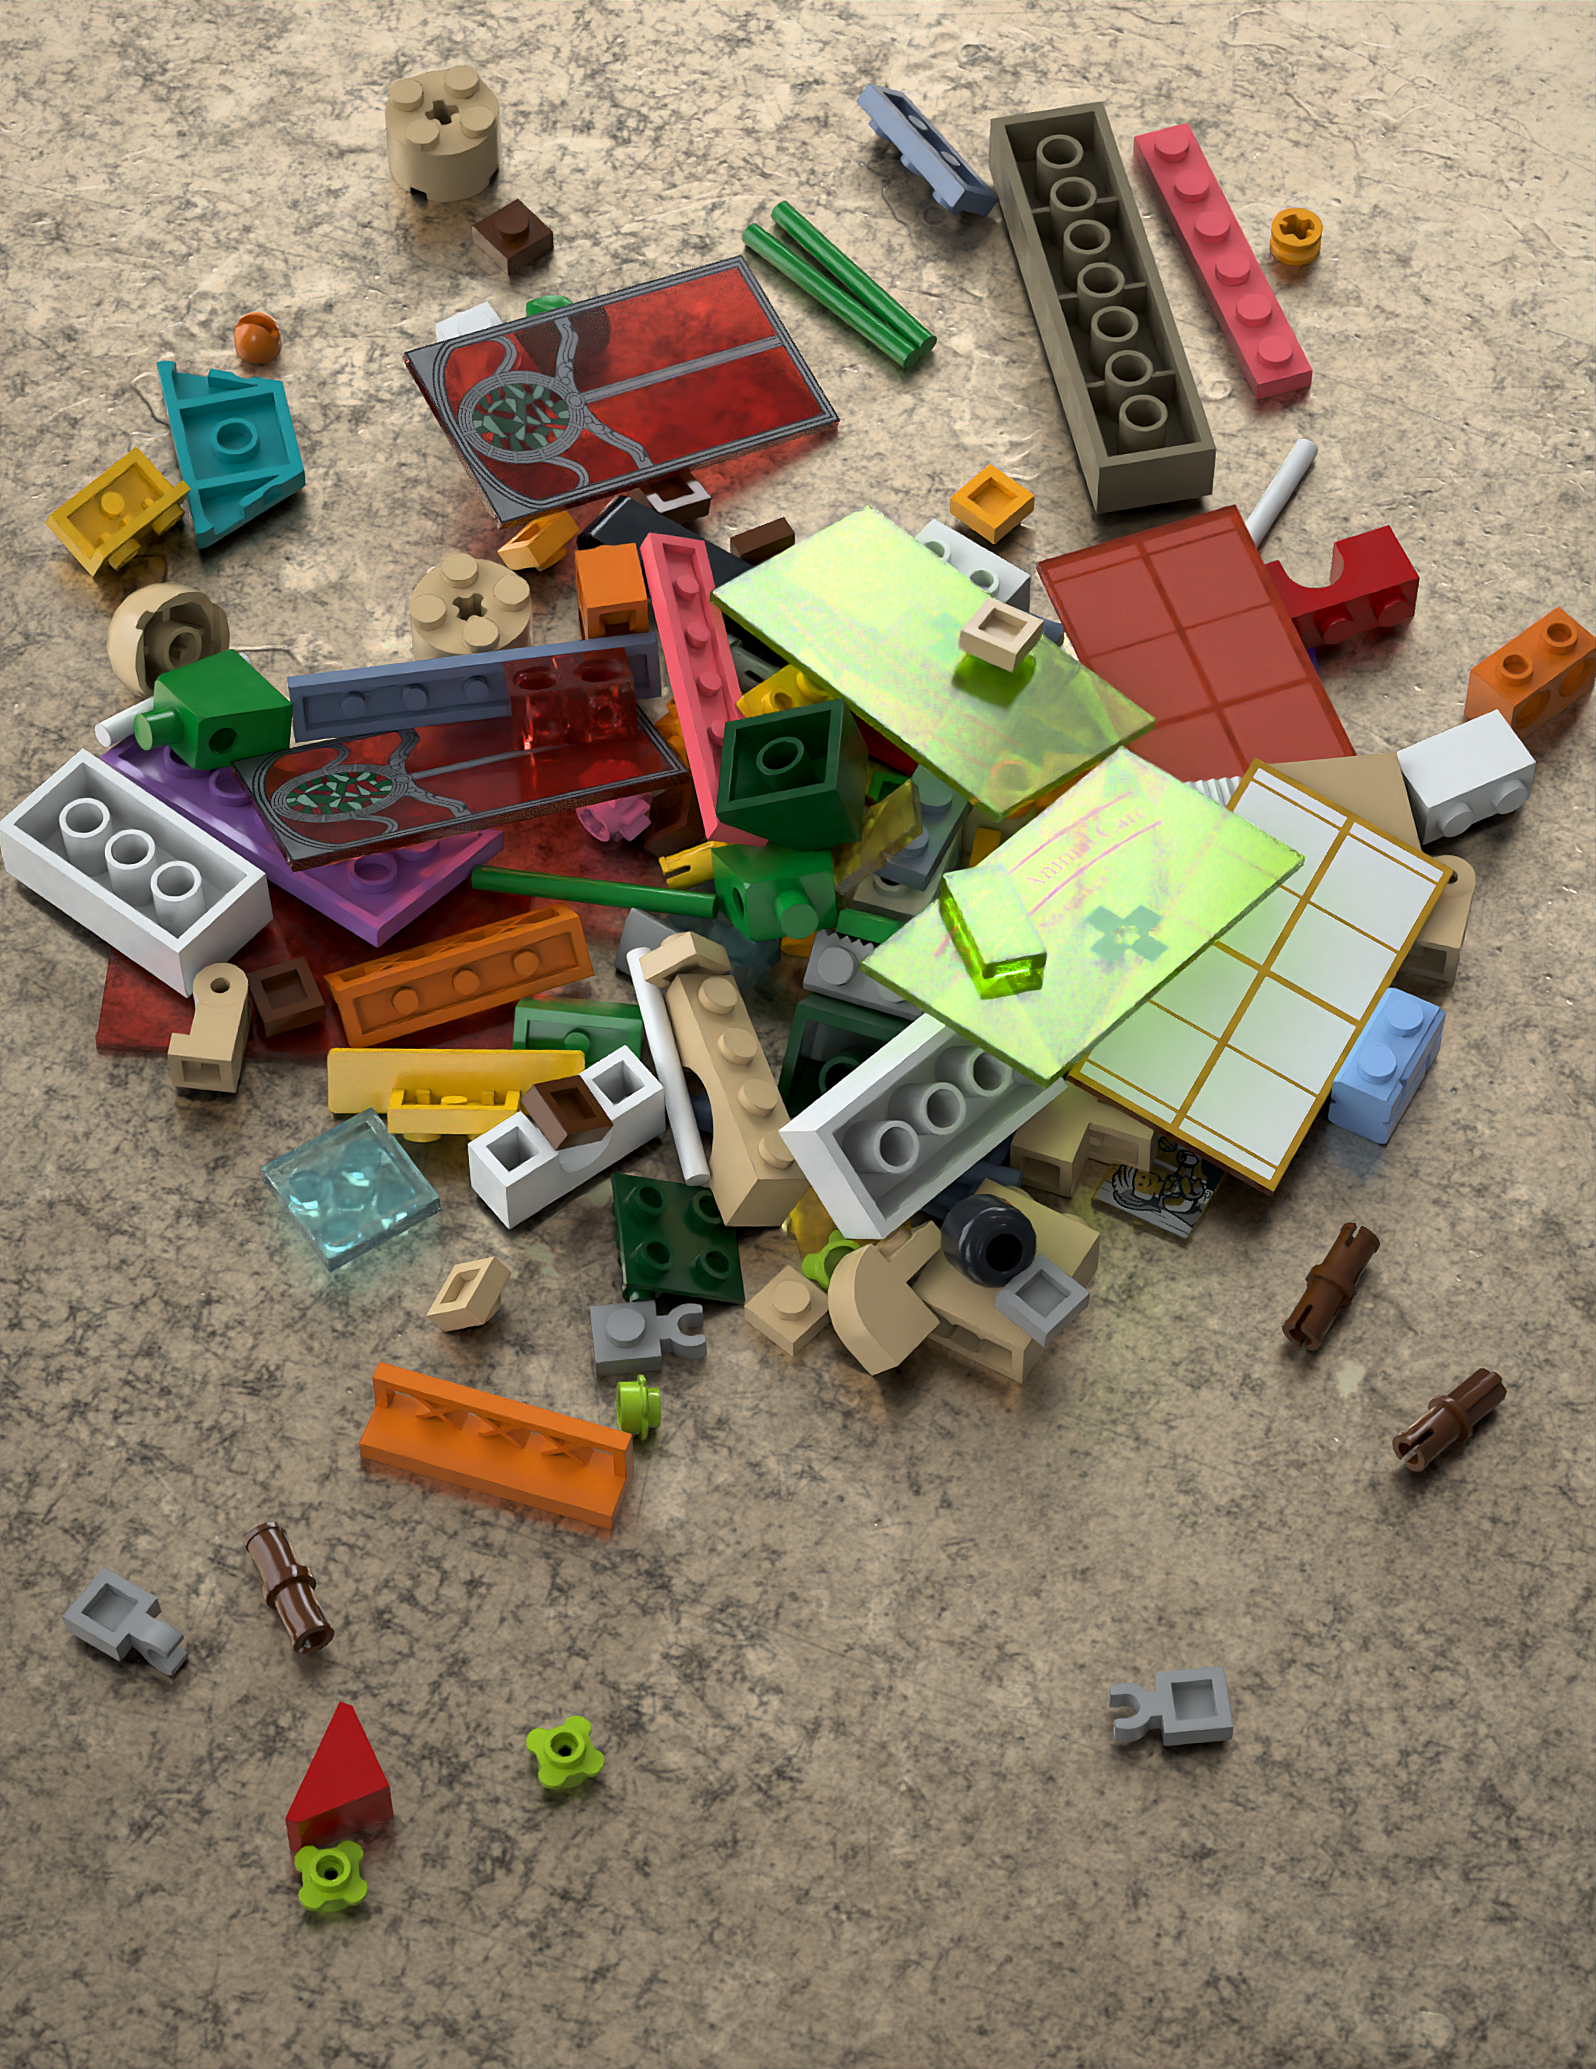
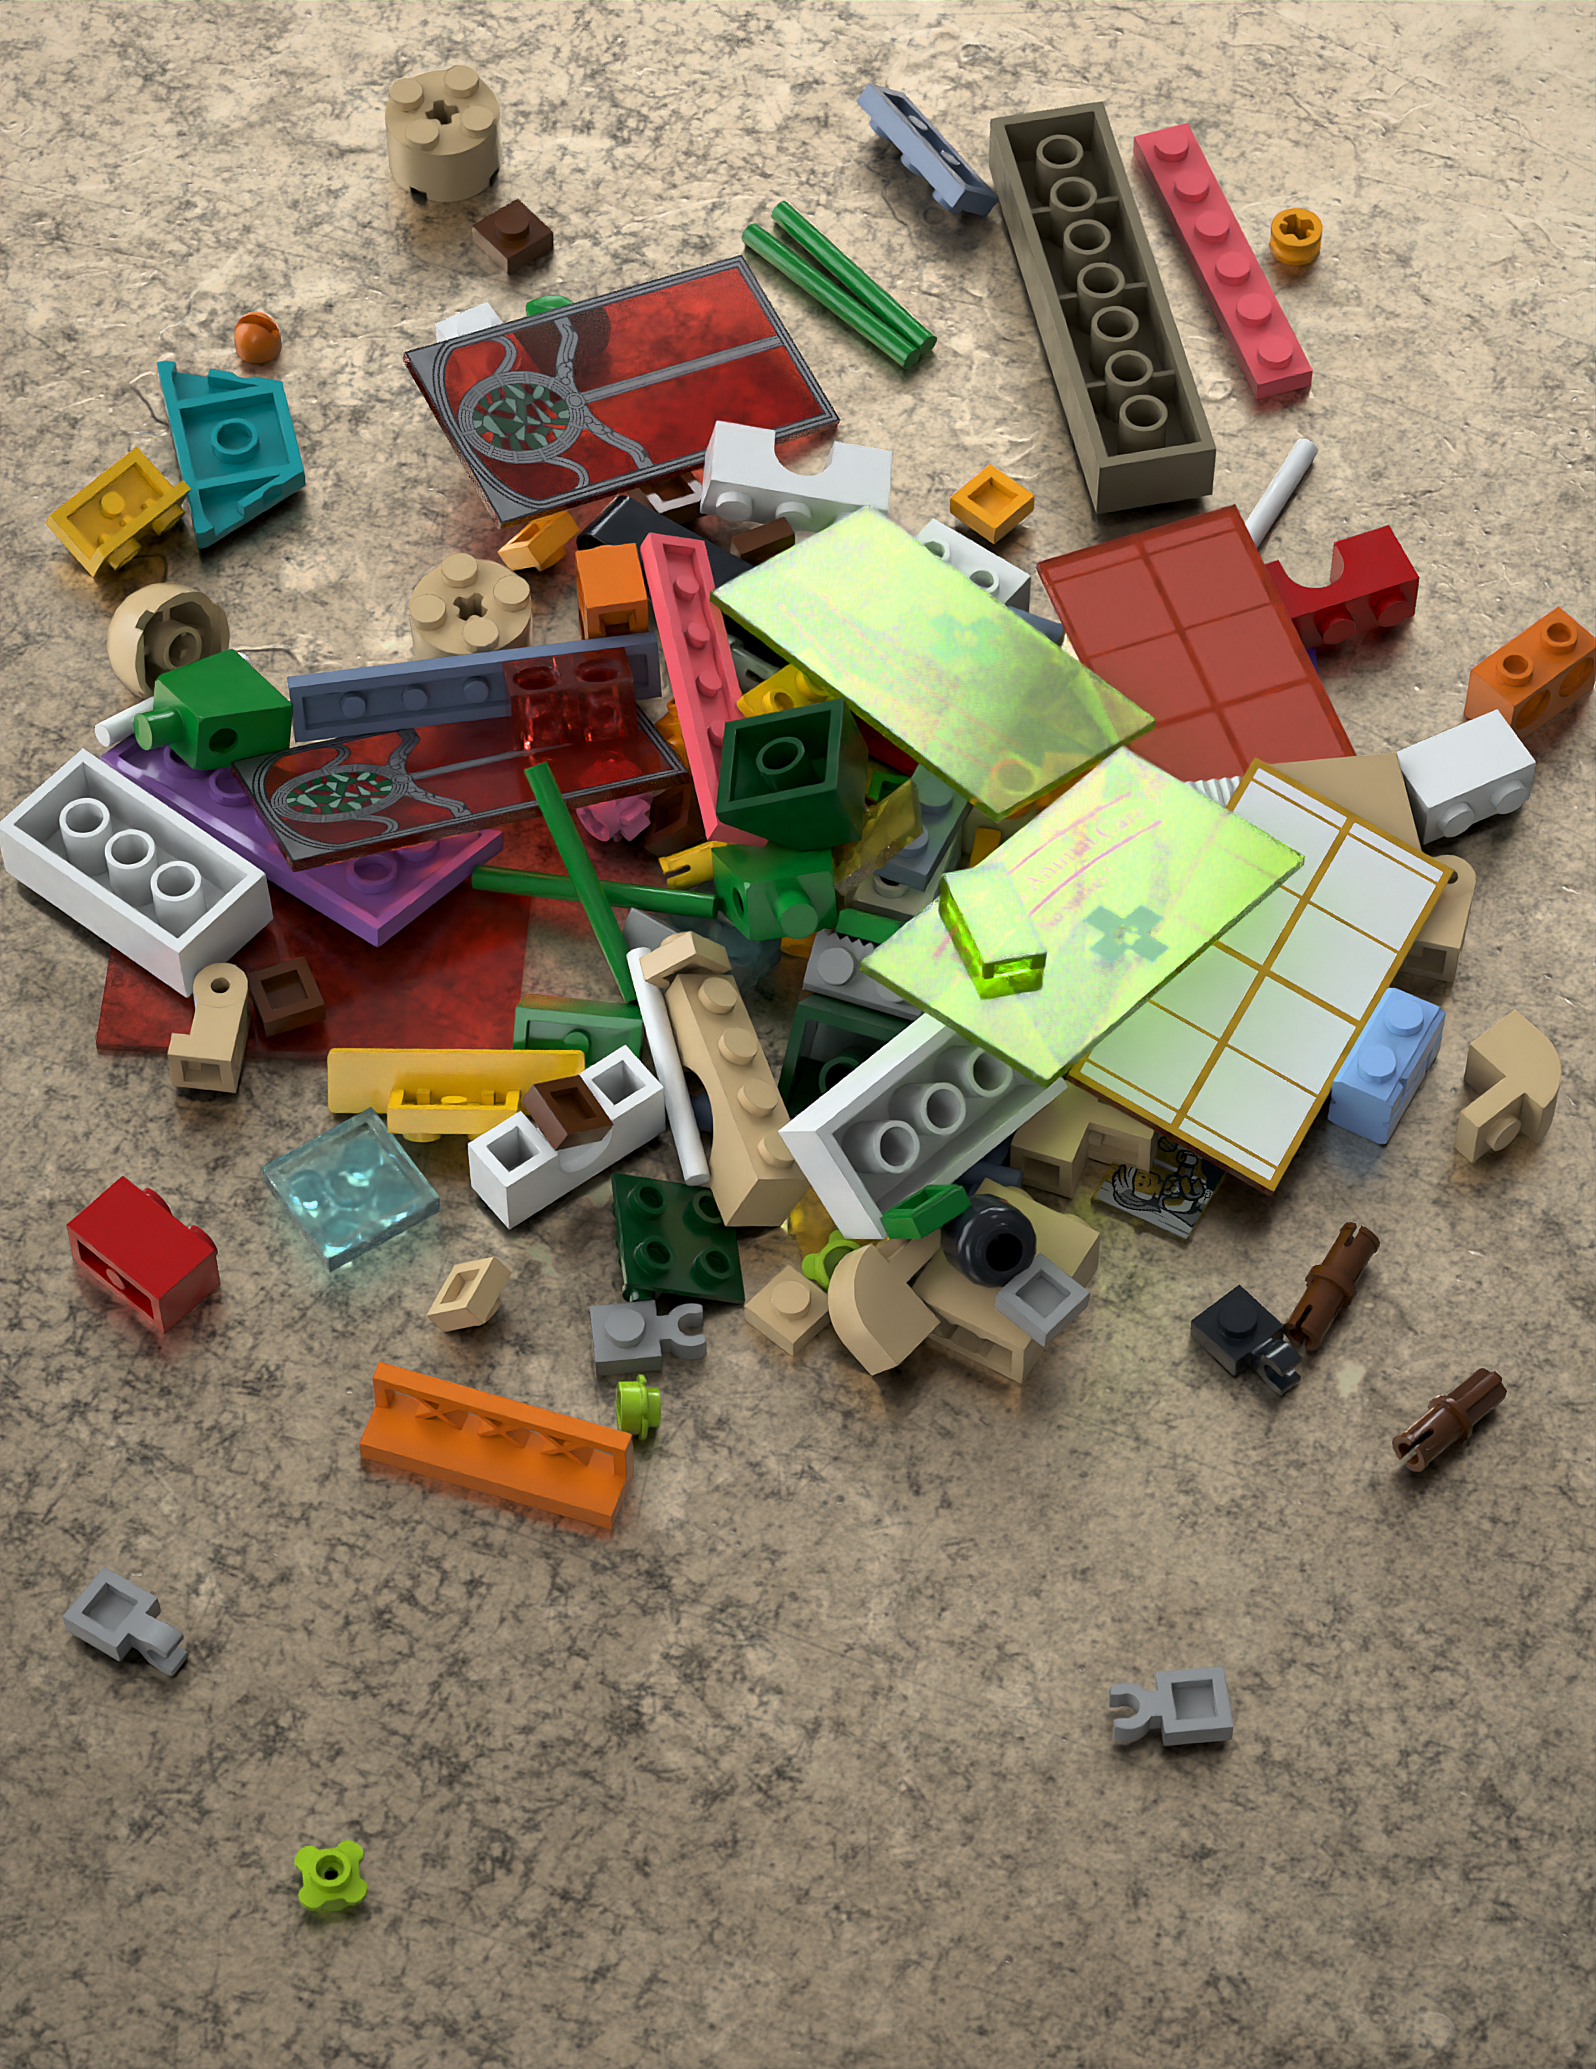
(144, 1253): none -> red brick
(289, 1587): reddish brown pin -> none
(341, 1788): red slope -> none
(460, 975): orange fence -> none
(567, 1771): lime plate -> none
(582, 875): none -> green bar
(751, 485): none -> white arch
(925, 1211): none -> green tile
(1000, 634): tan plate -> none
(1246, 1334): none -> black plate
(1518, 1086): none -> tan brick

